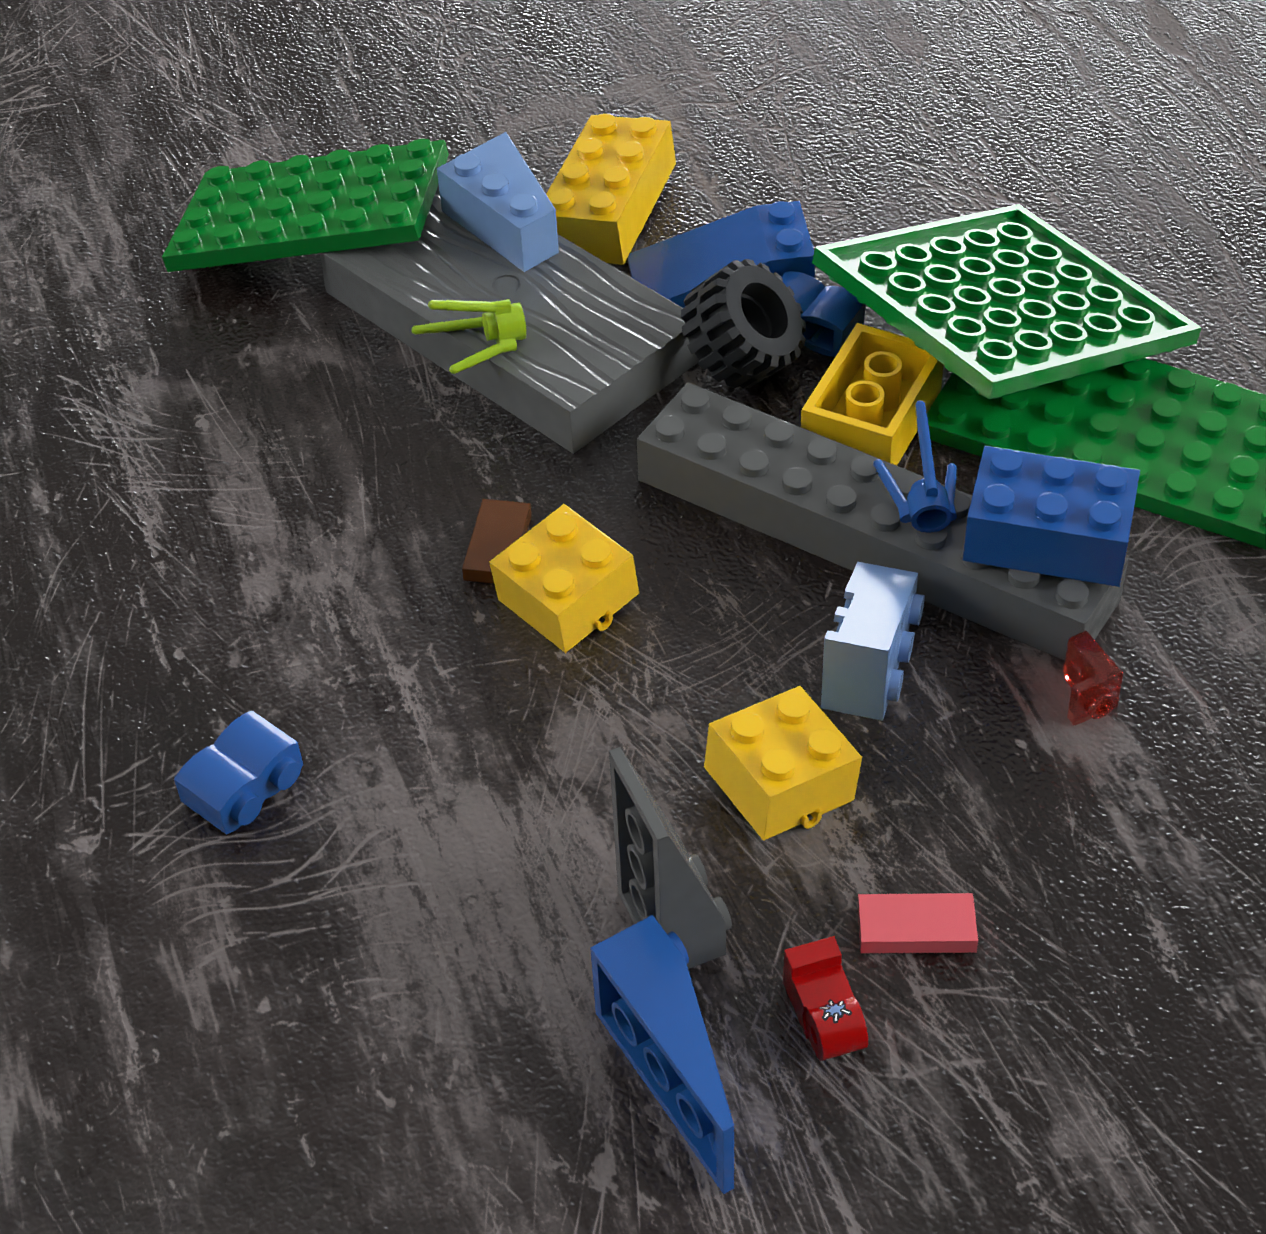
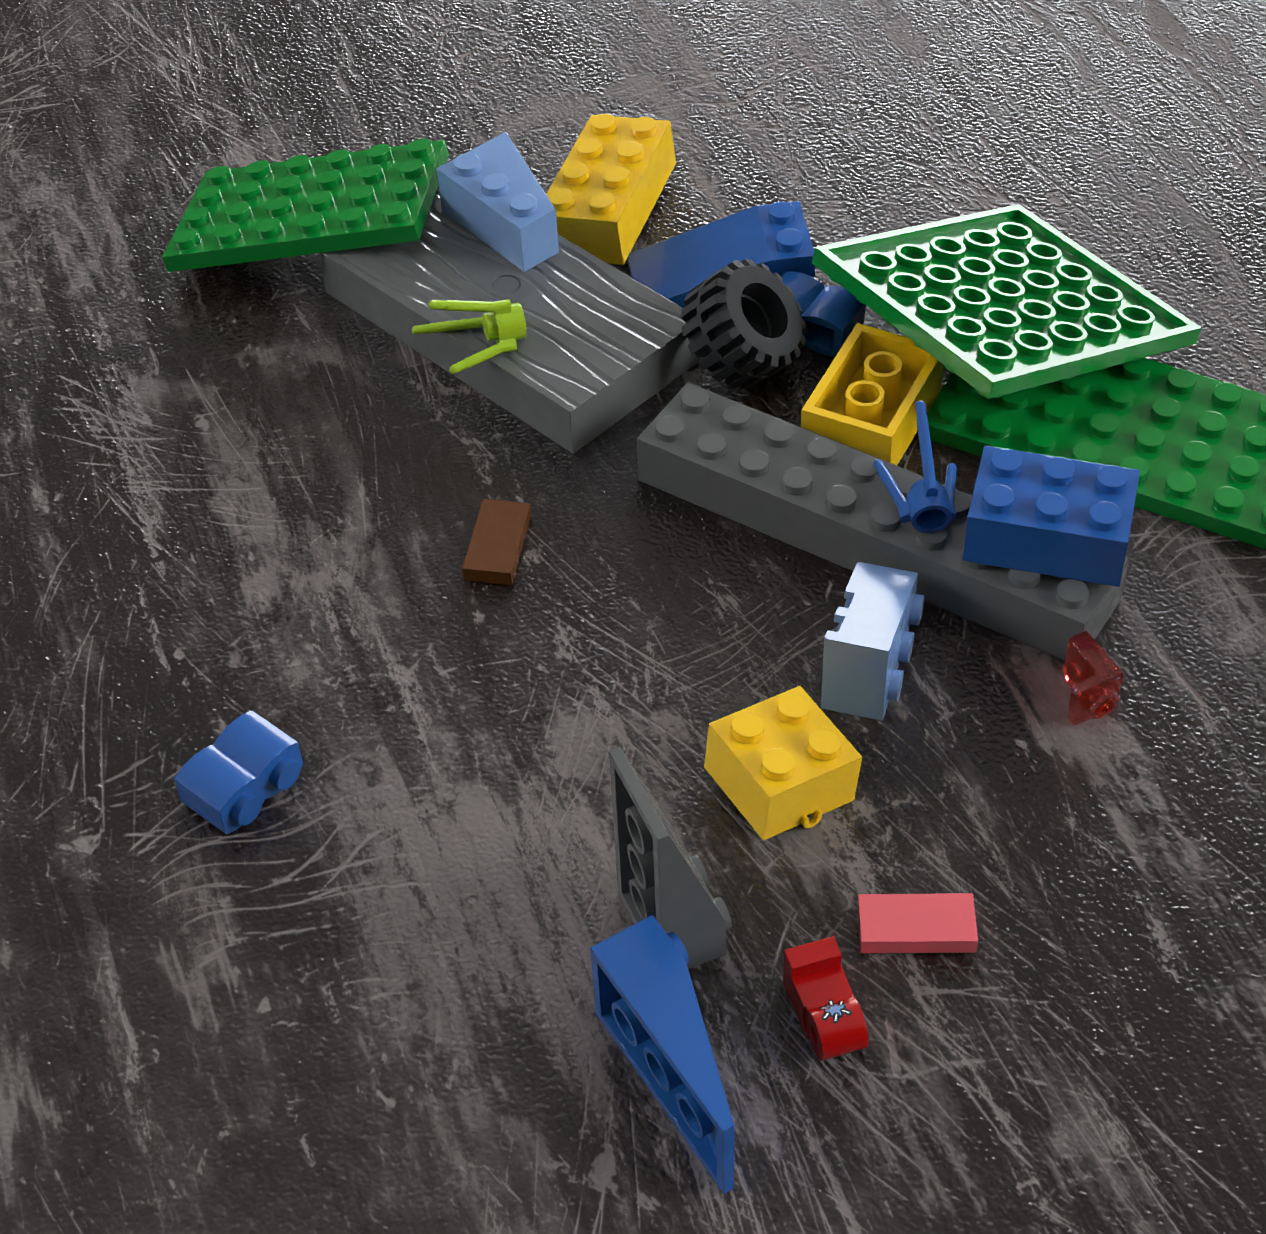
(565, 578): yellow brick -> none

